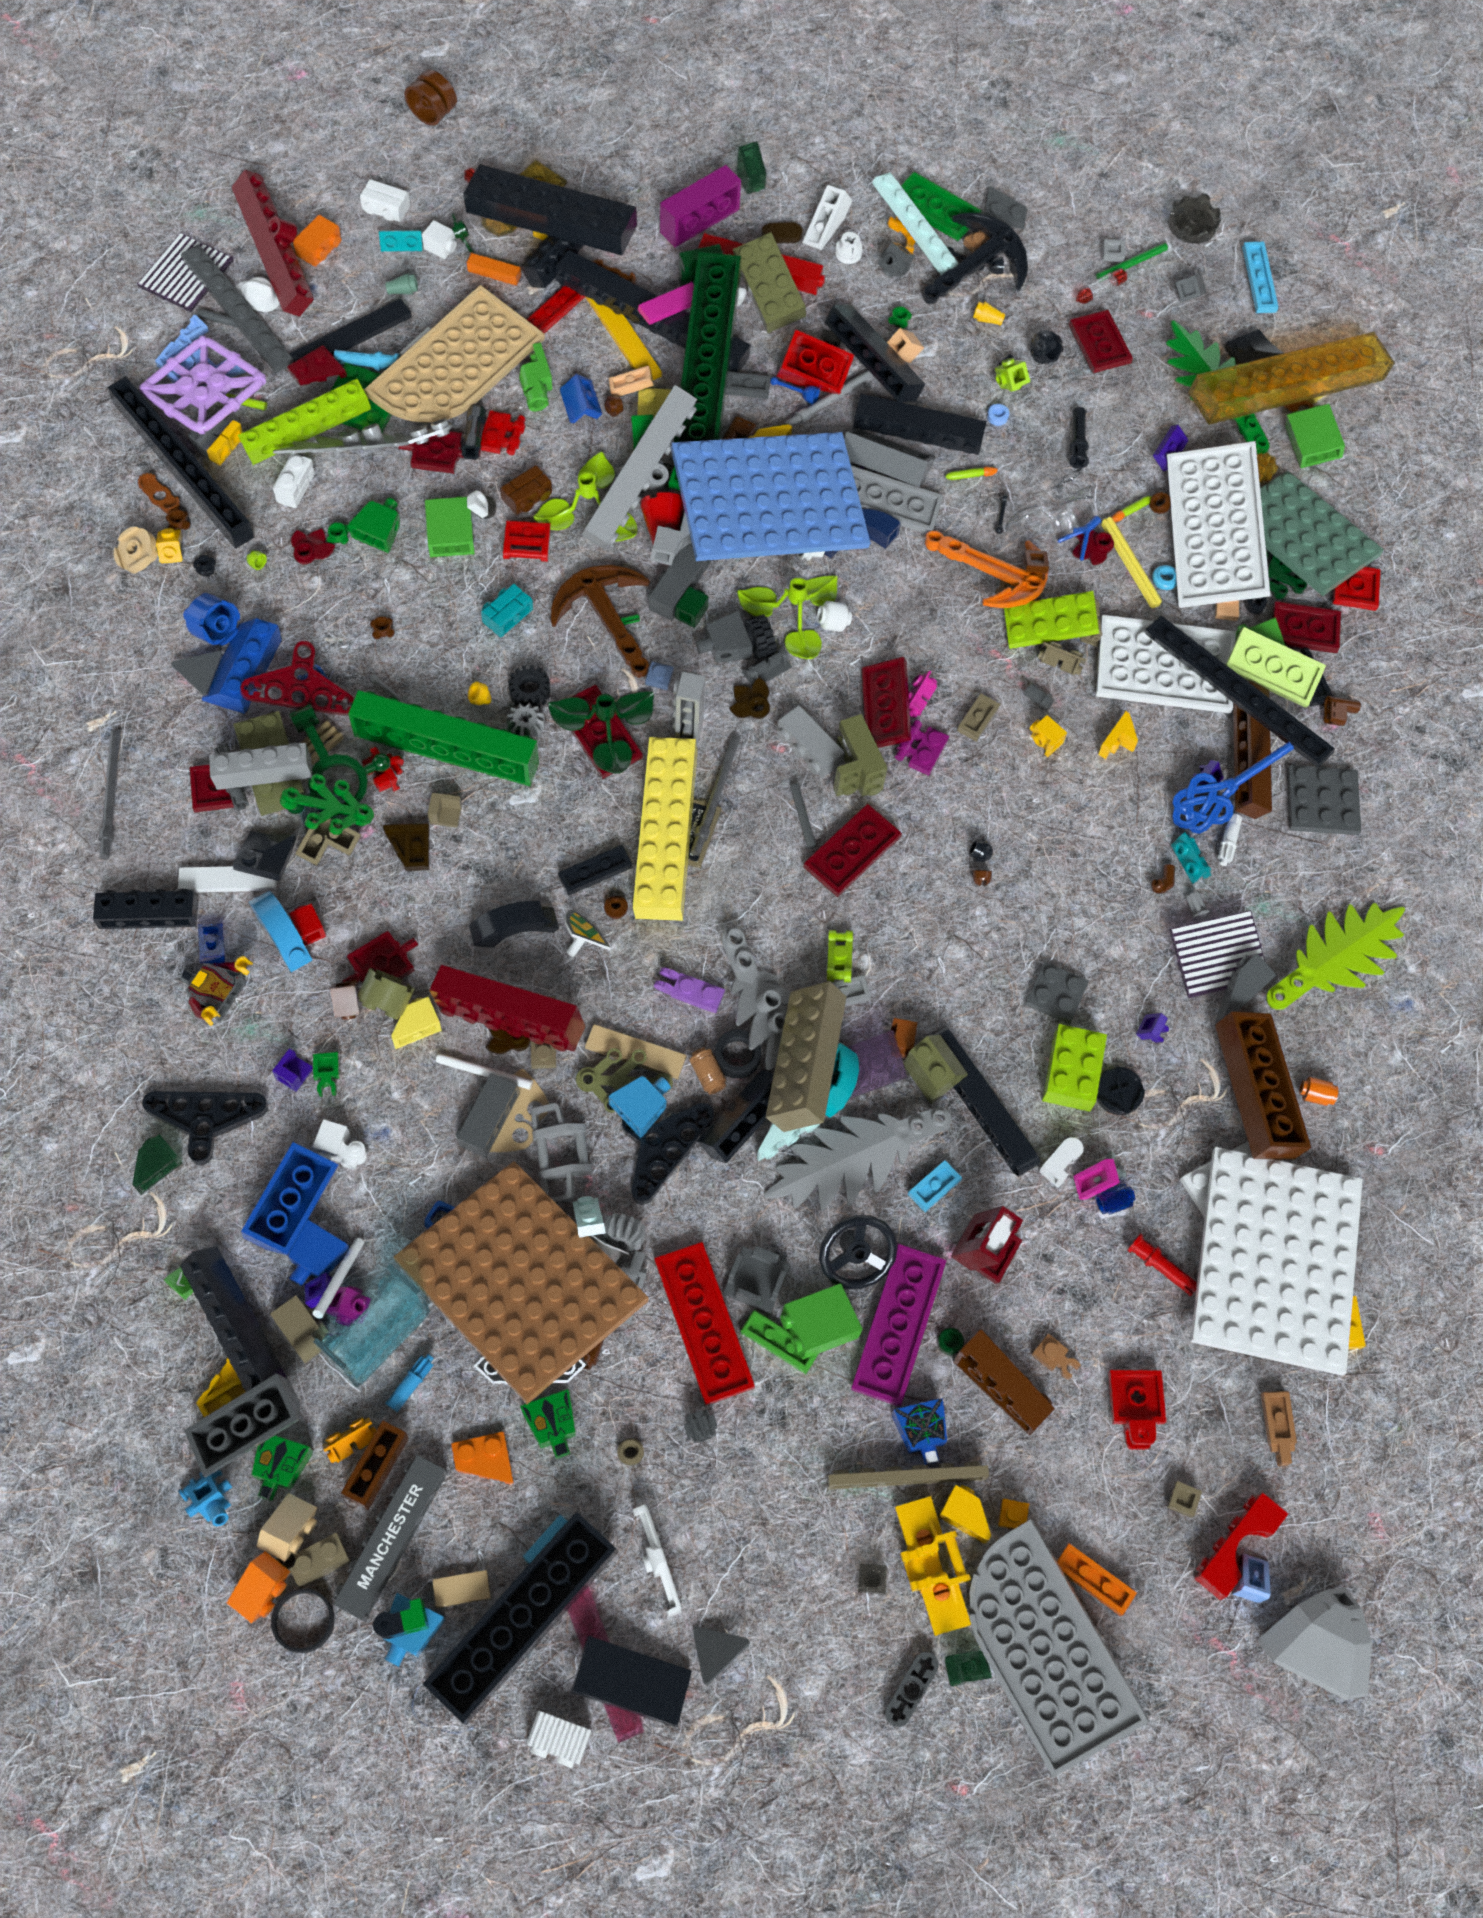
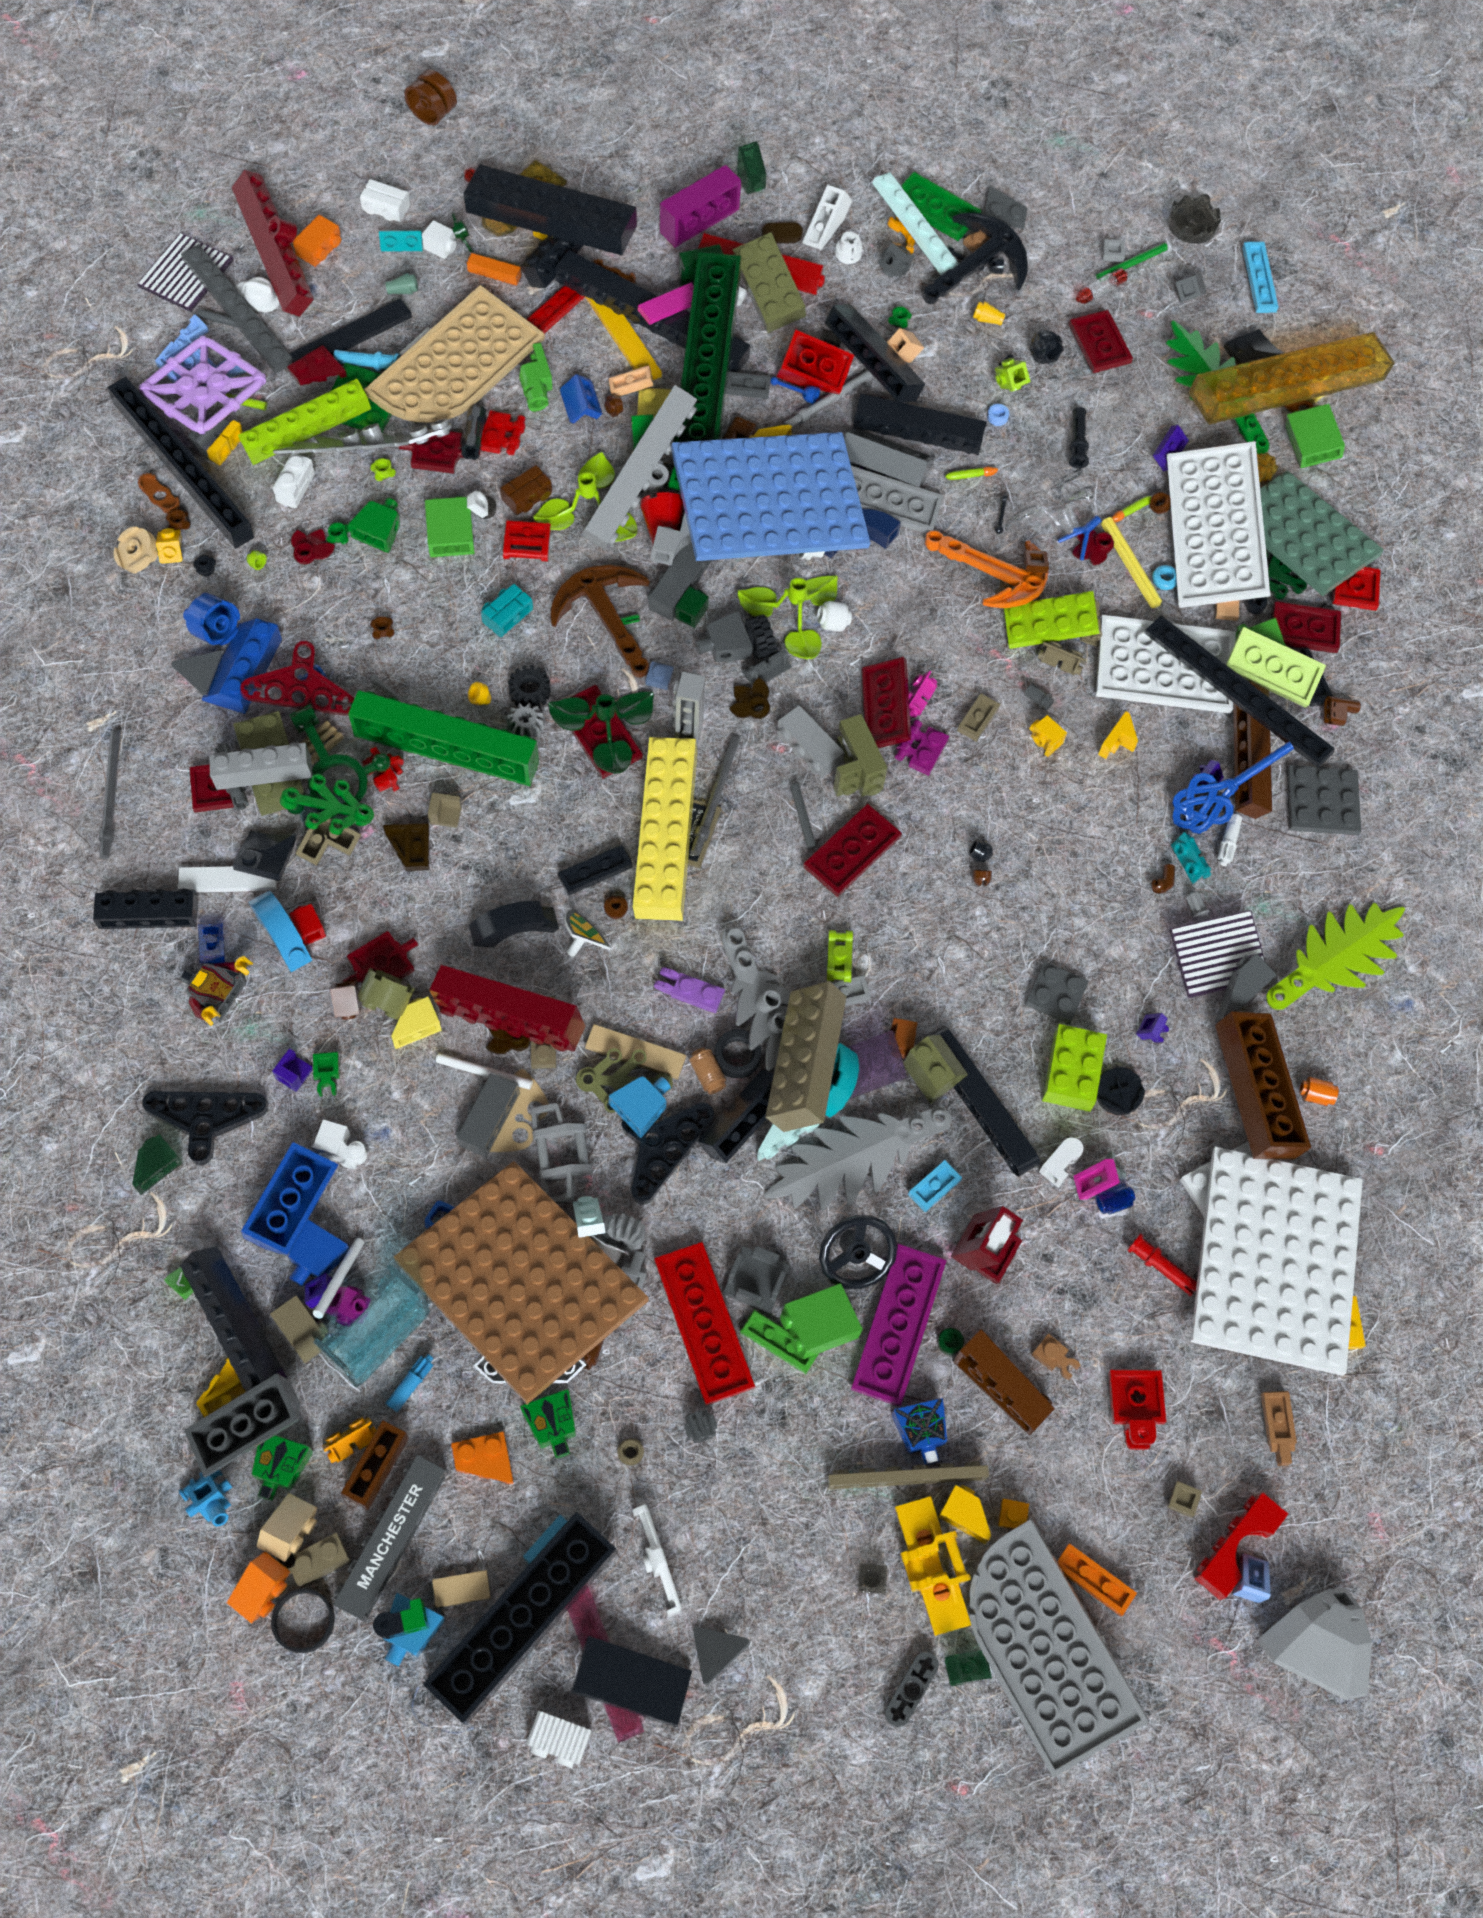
(382, 464): none -> lime plate

